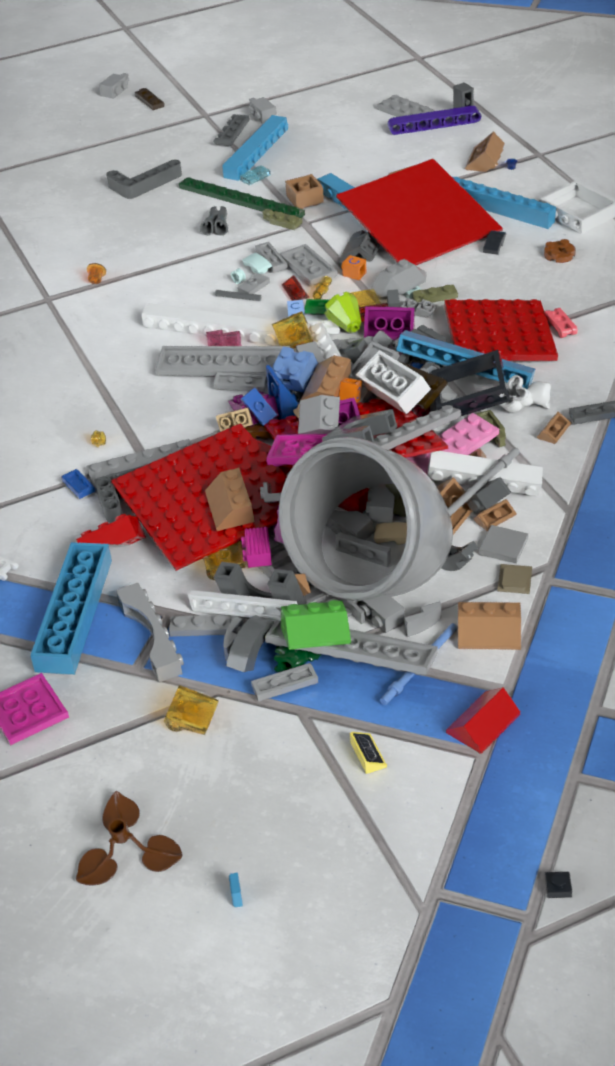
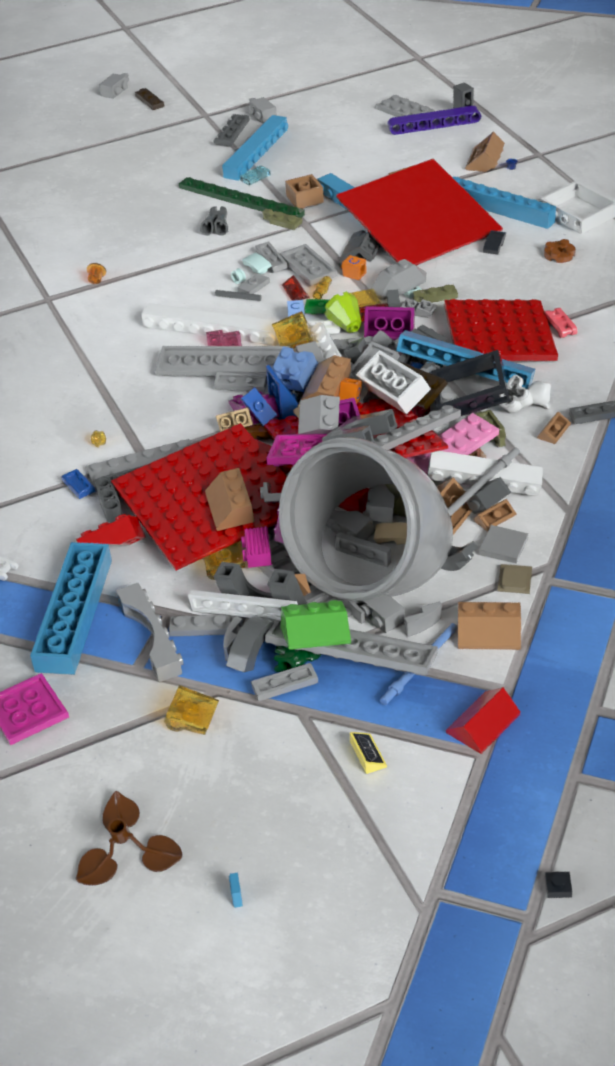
(144, 182): dark grey beam -> none

